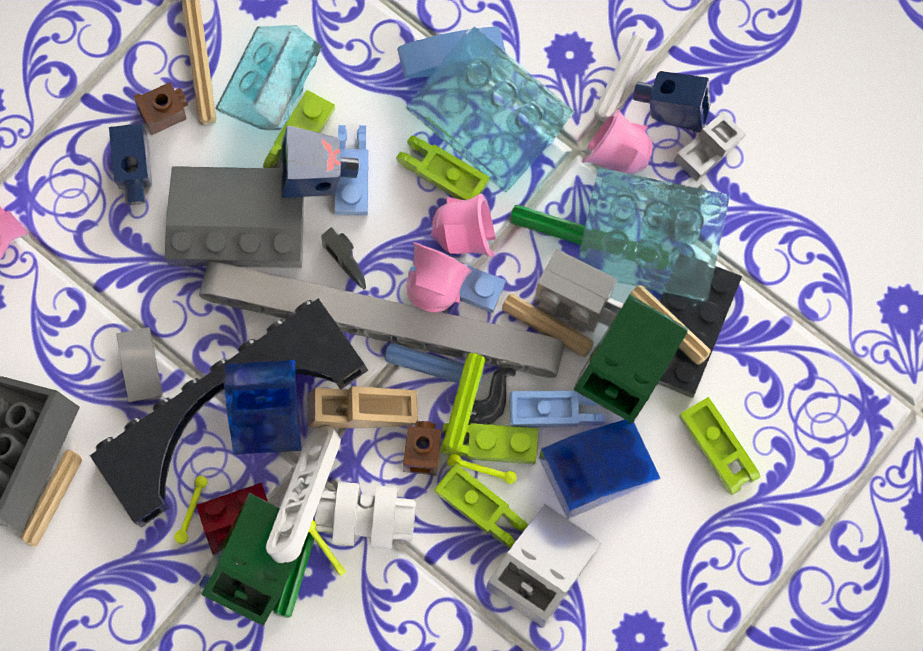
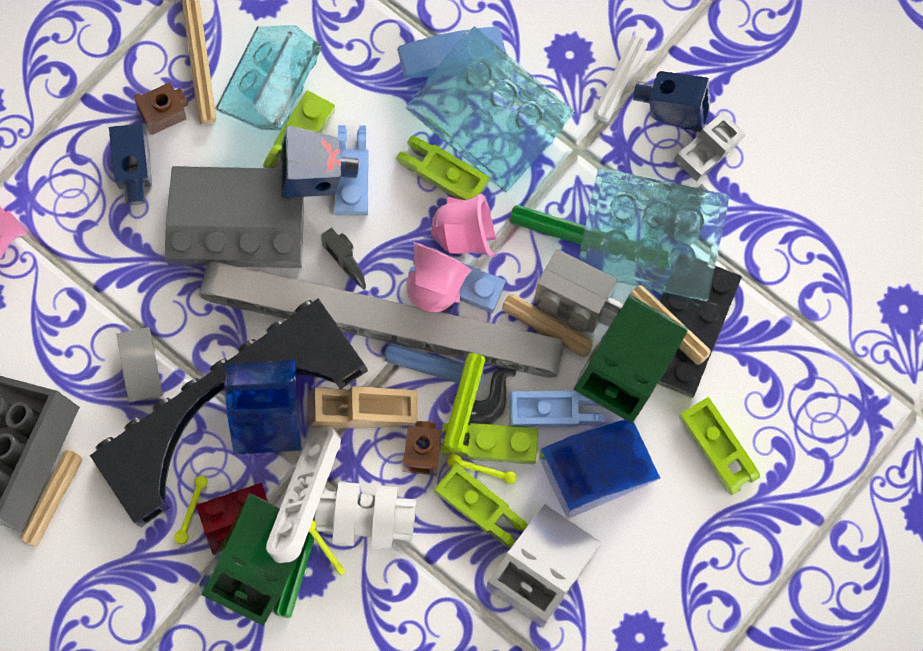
(620, 145): bright pink helmet -> none

